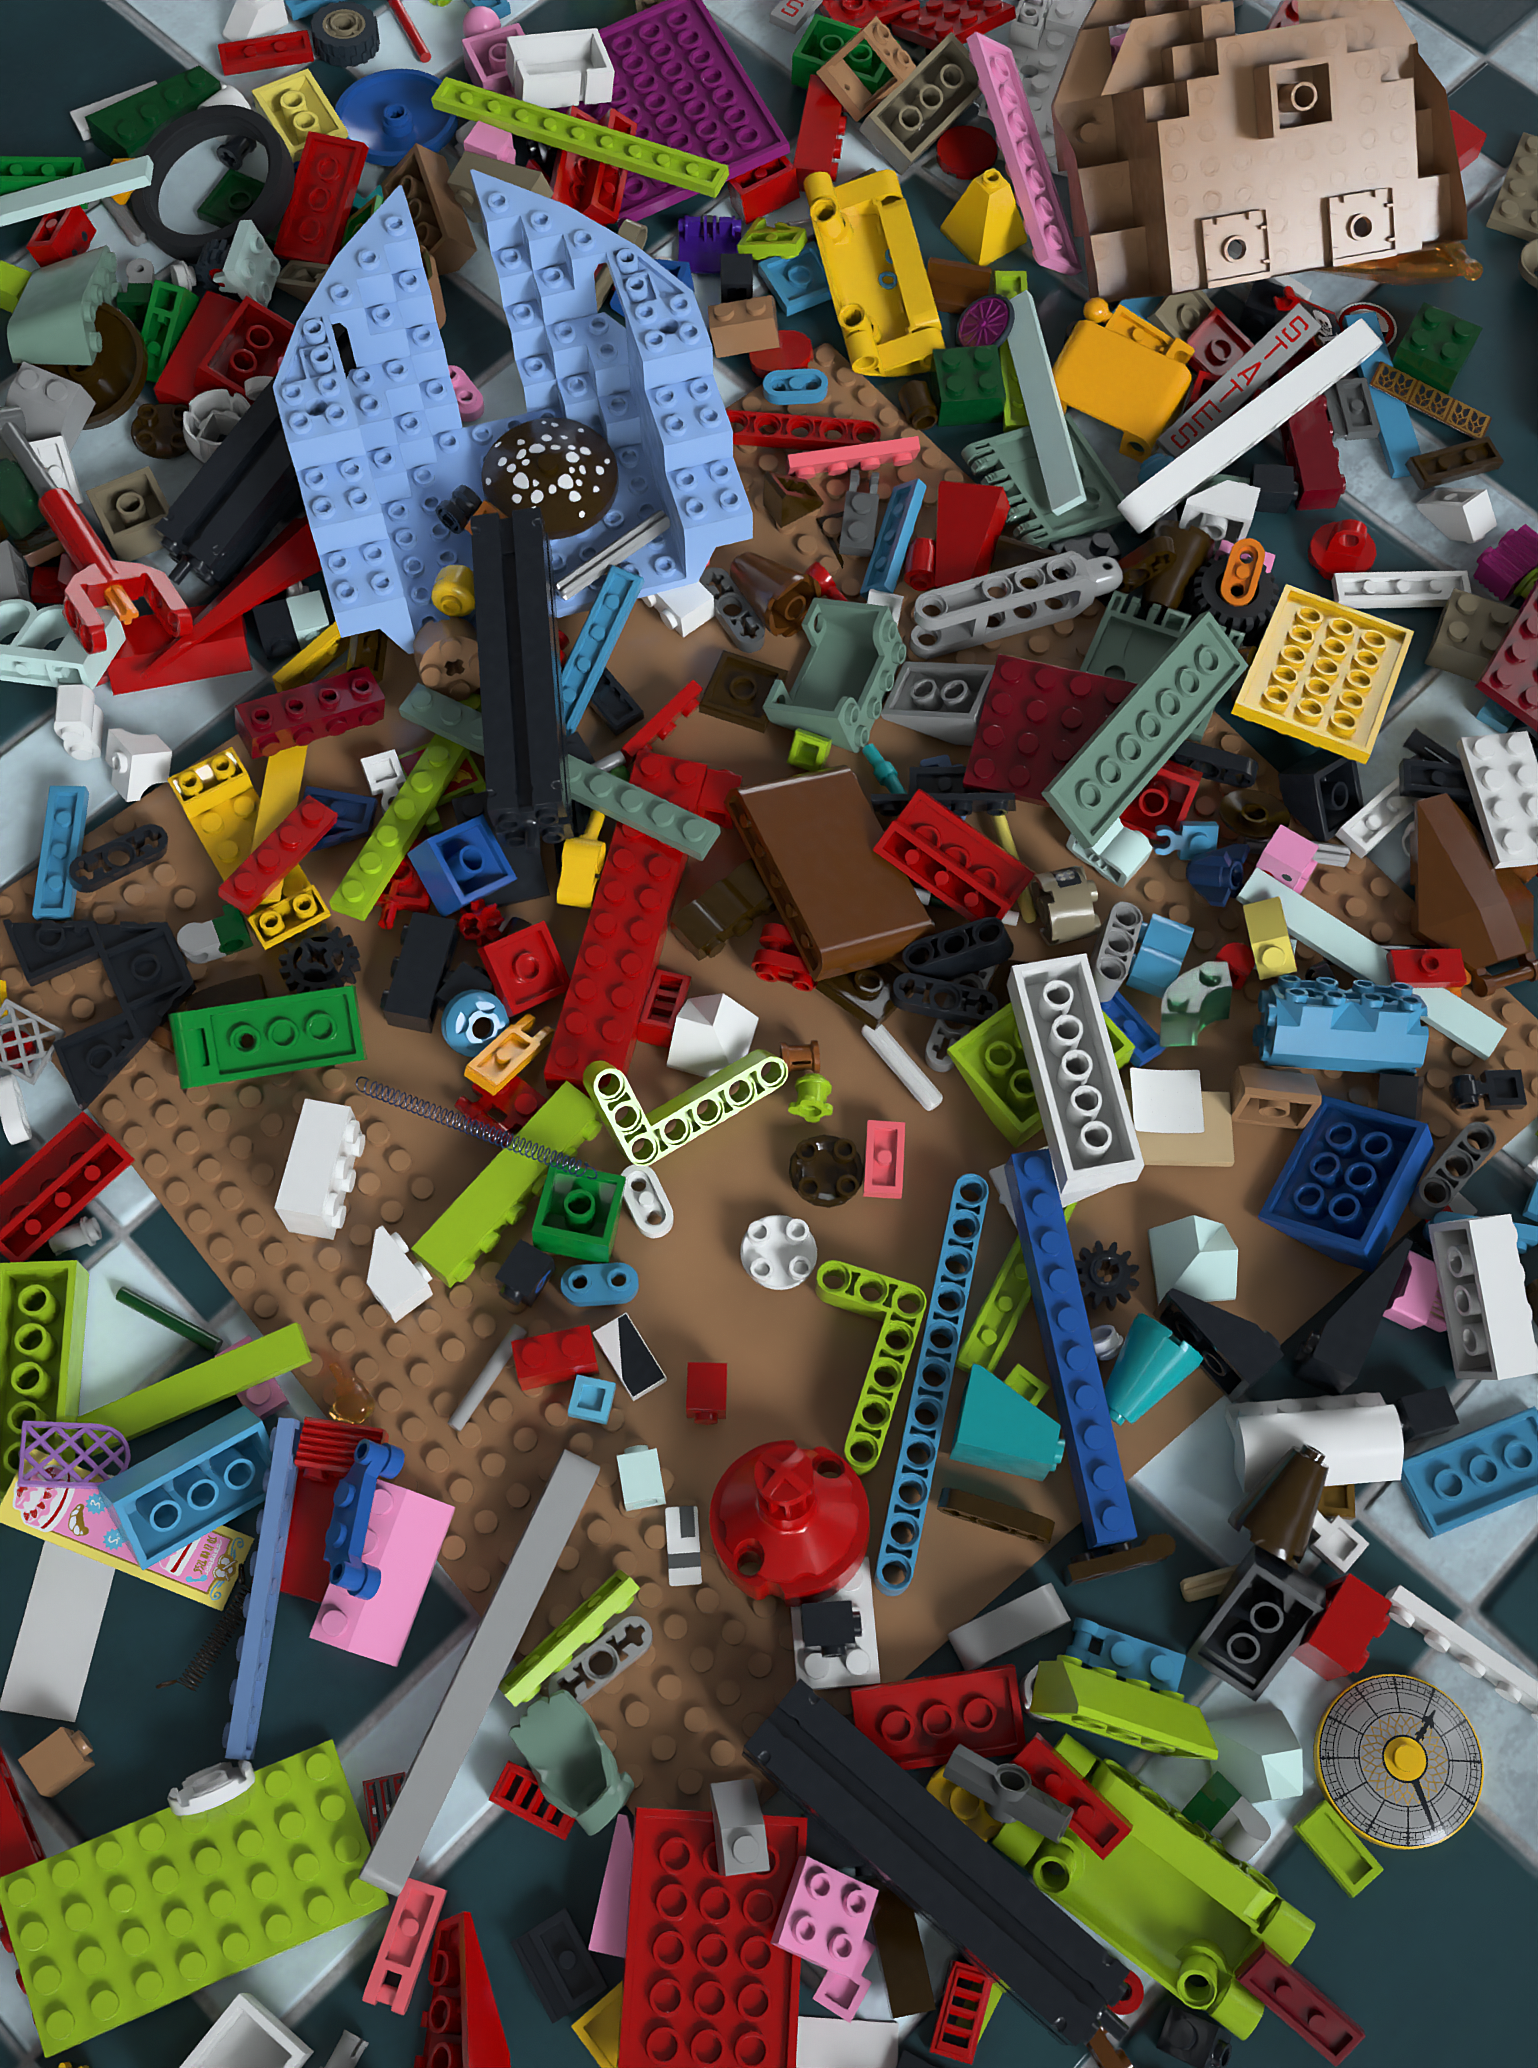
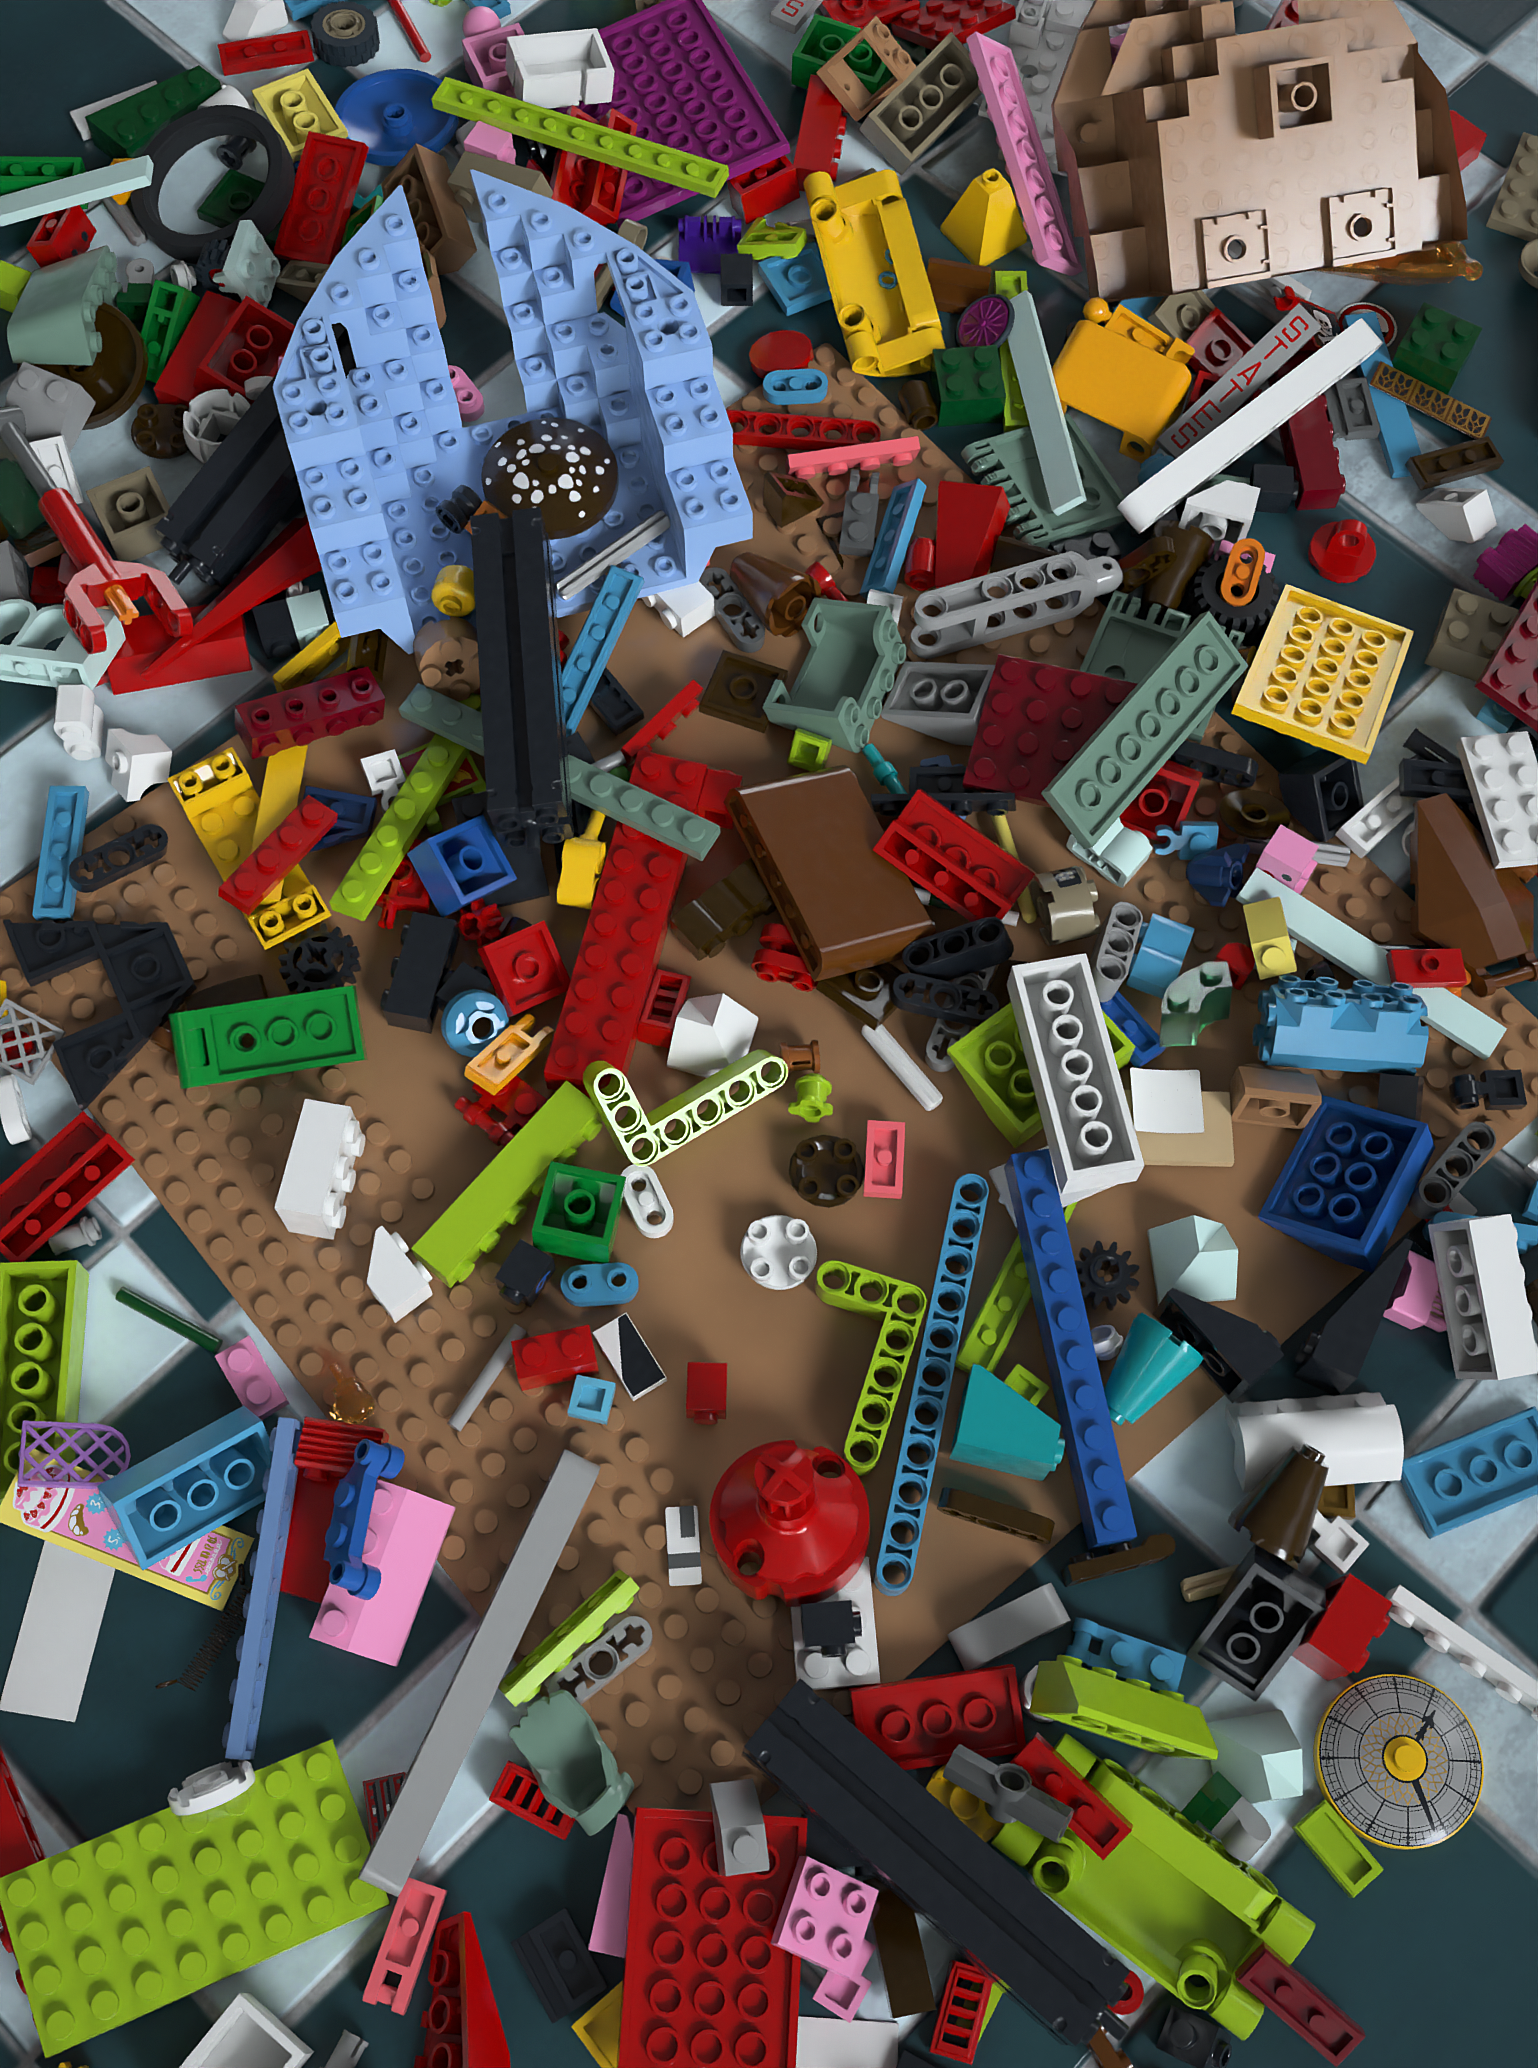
(58, 1761): medium nougat brick -> none
(200, 1386): lime tile -> none
(215, 937): leg -> none
(477, 1133): dark blue piece -> none
(641, 1478): light aqua brick -> none
(744, 326): medium nougat slope -> none
(966, 152): red tile -> none
(1260, 308): black brick -> none
(1397, 588): white plate -> none
(1426, 1414): black brick -> none

